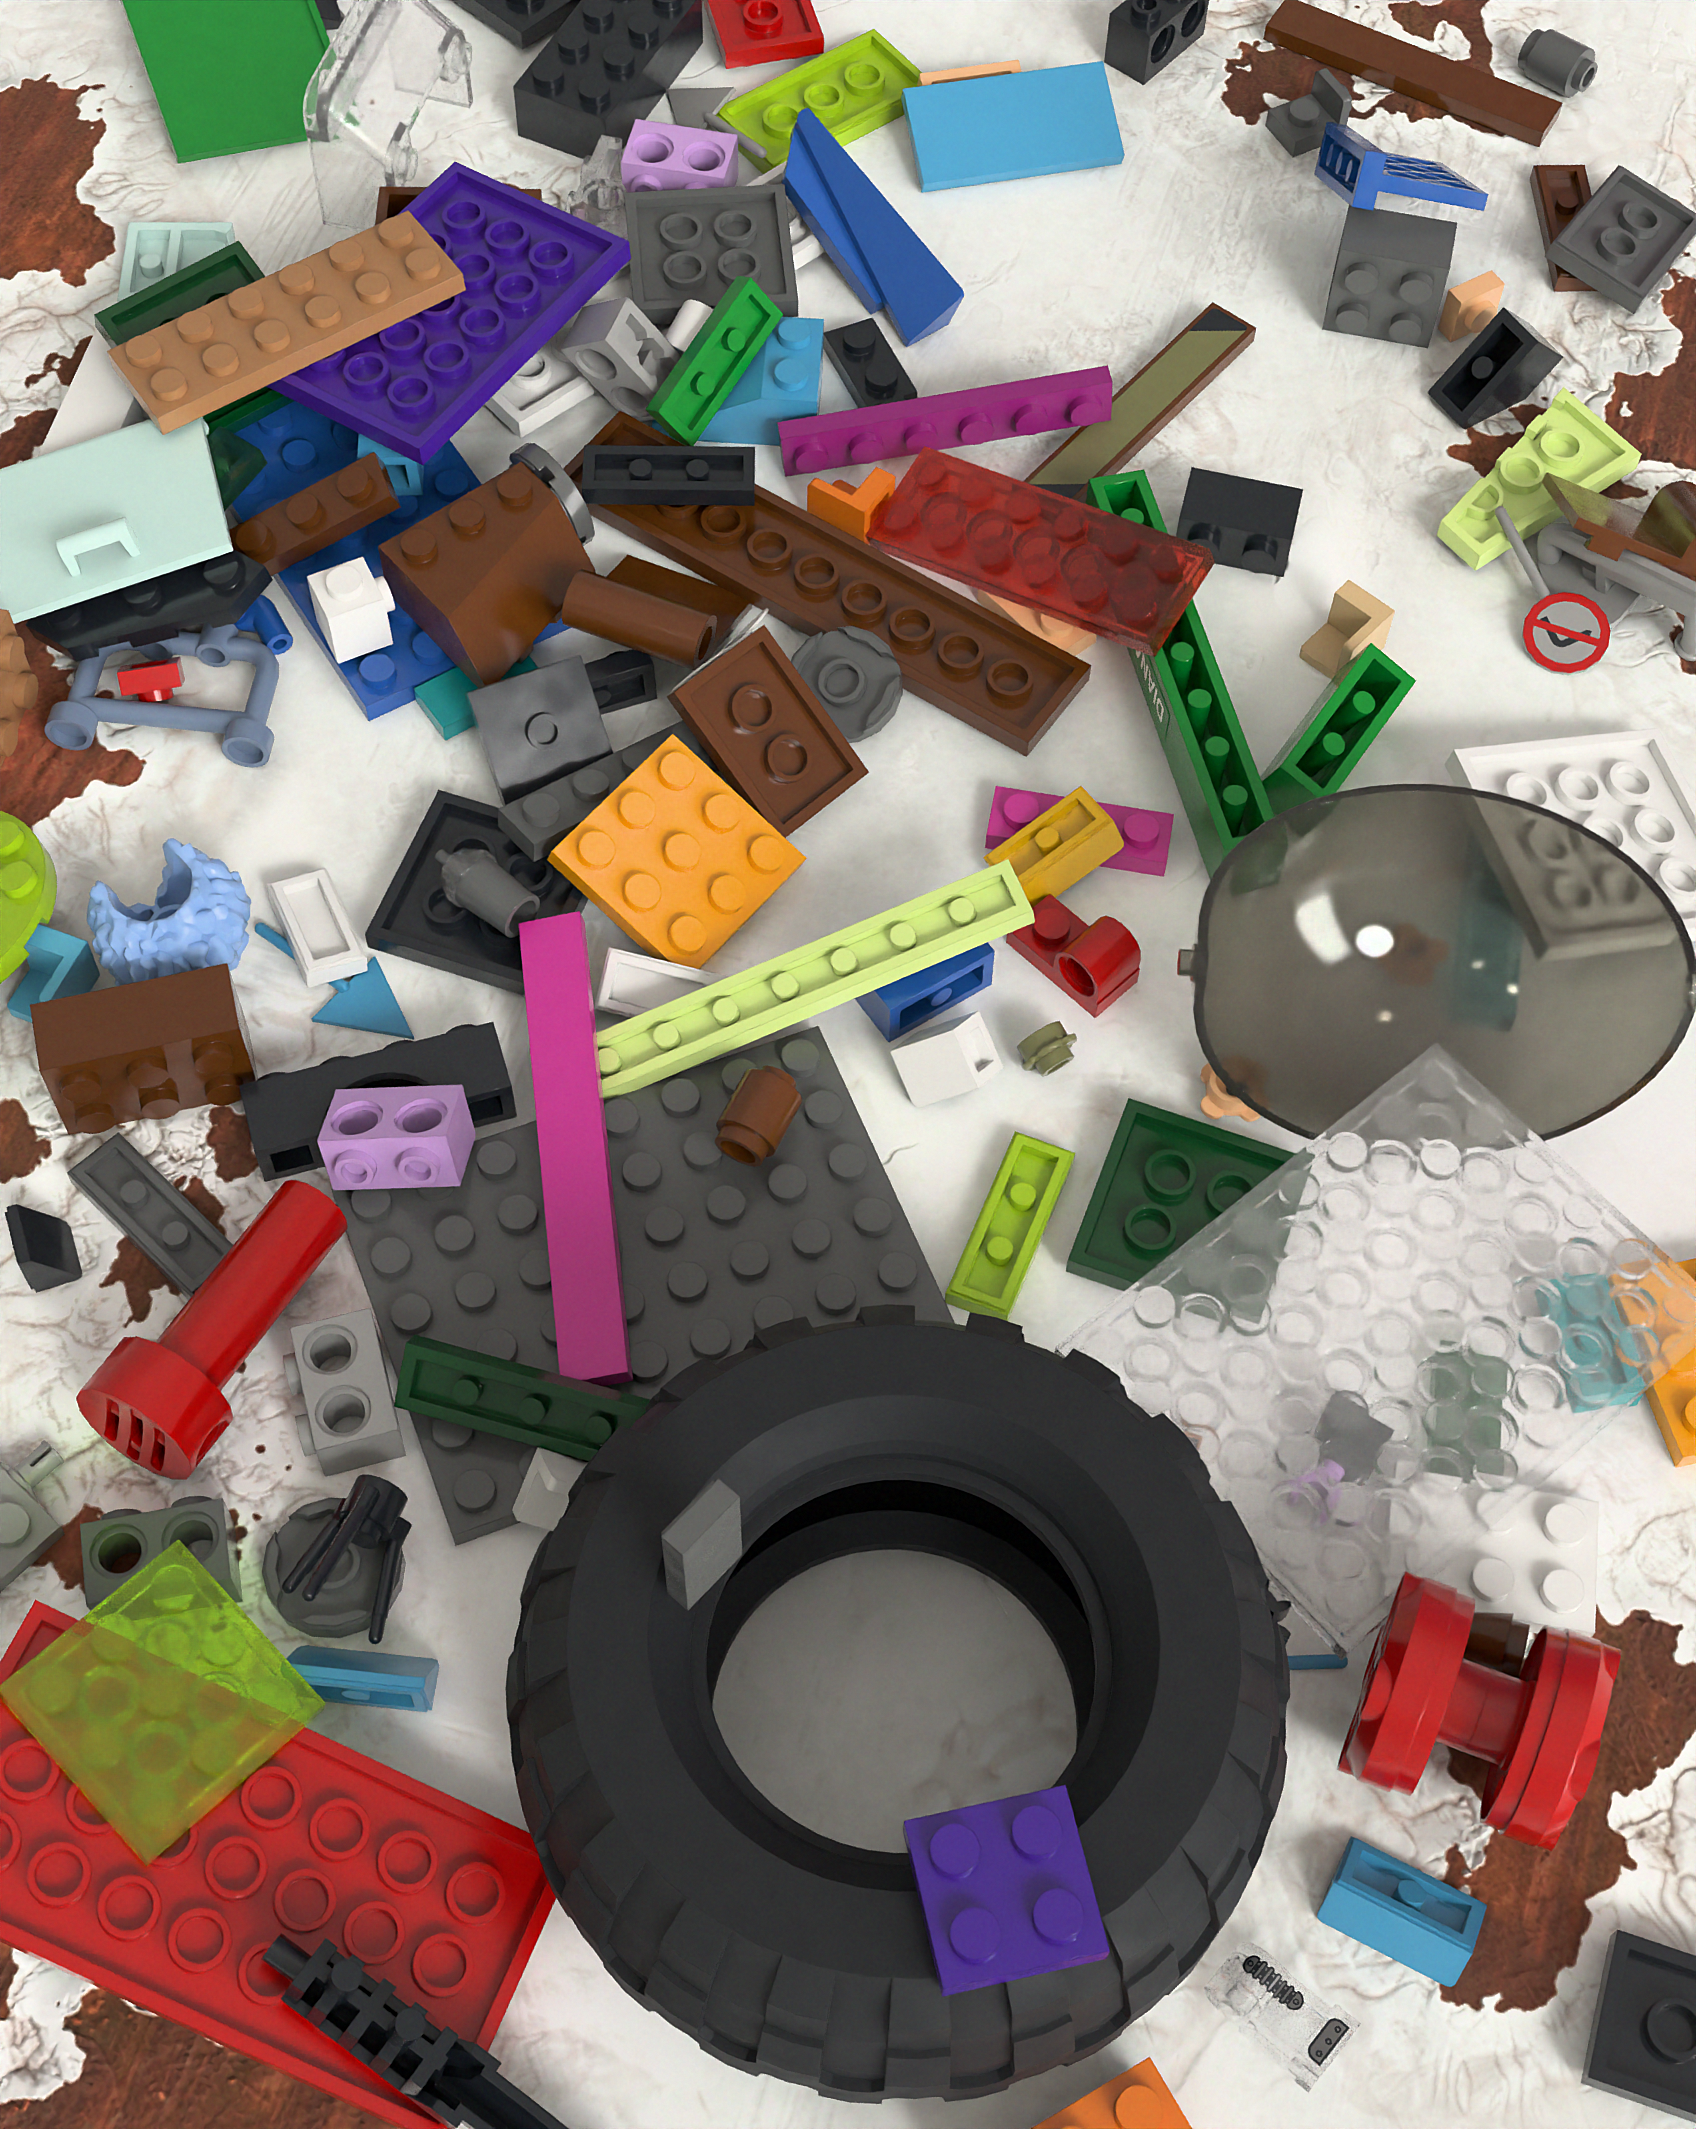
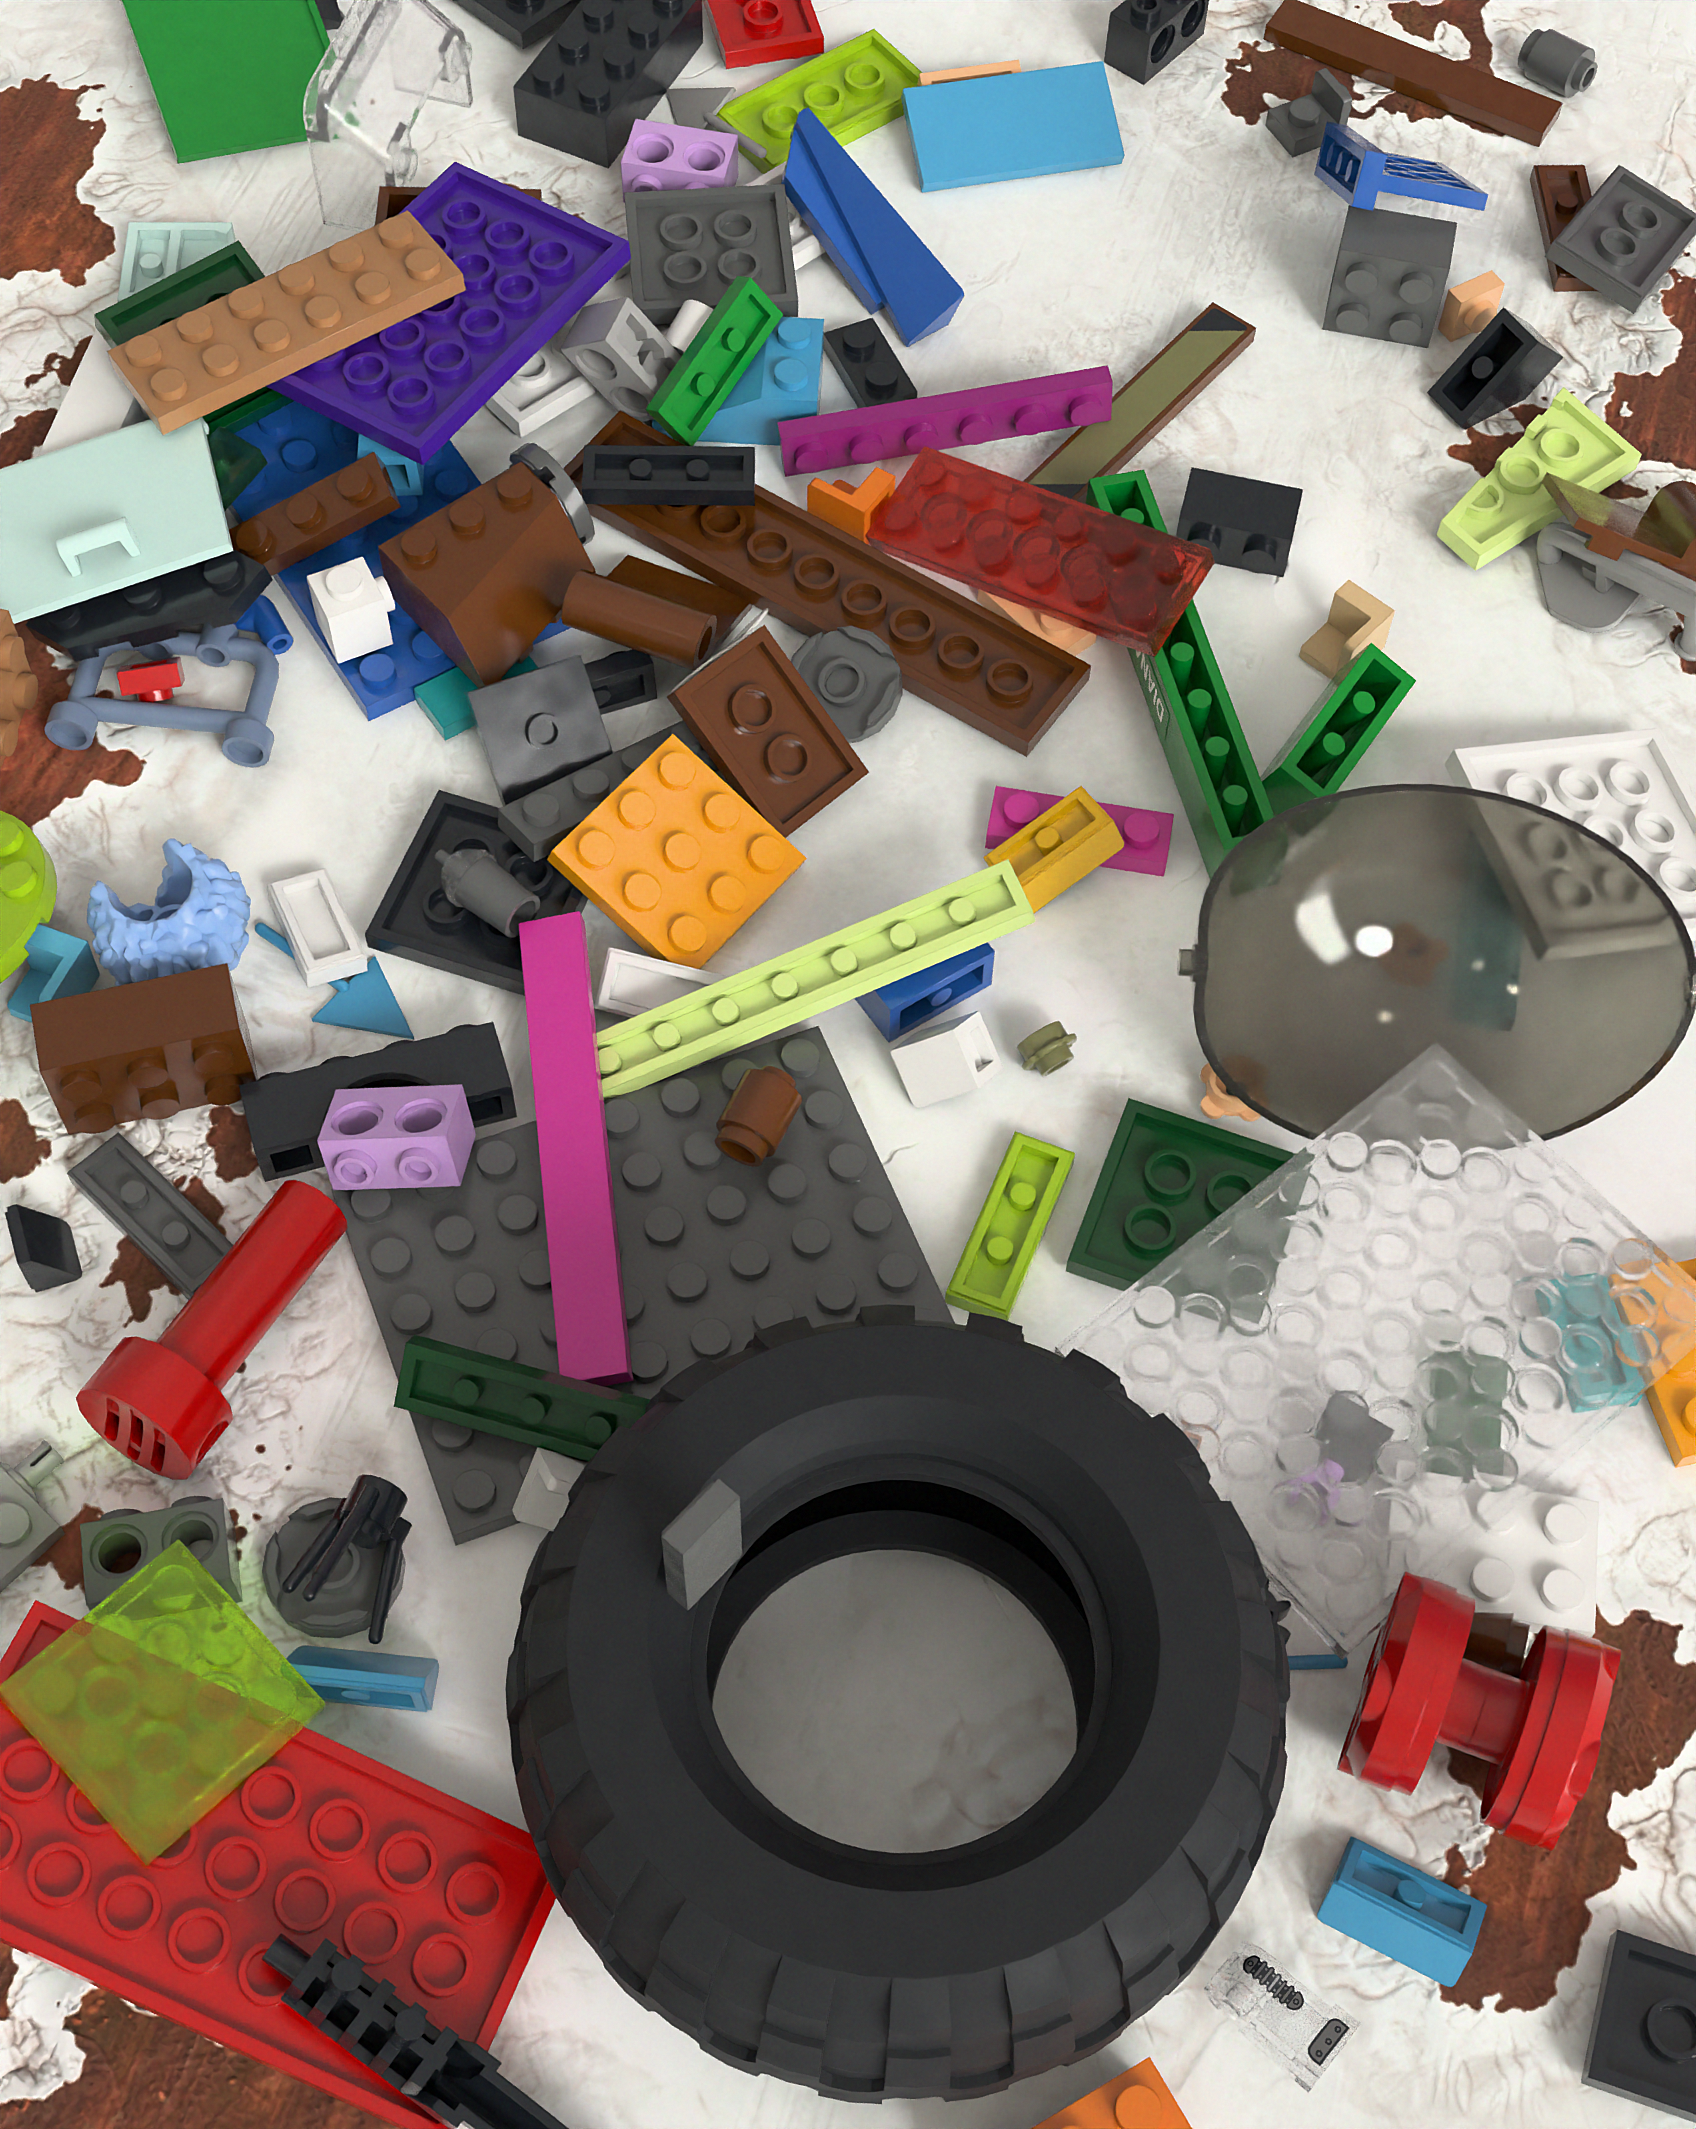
(354, 1390): light grey brick -> none
(601, 191): clear plate -> none
(1004, 1890): dark purple plate -> none
(1084, 961): red plate -> none
(1563, 629): piece -> none

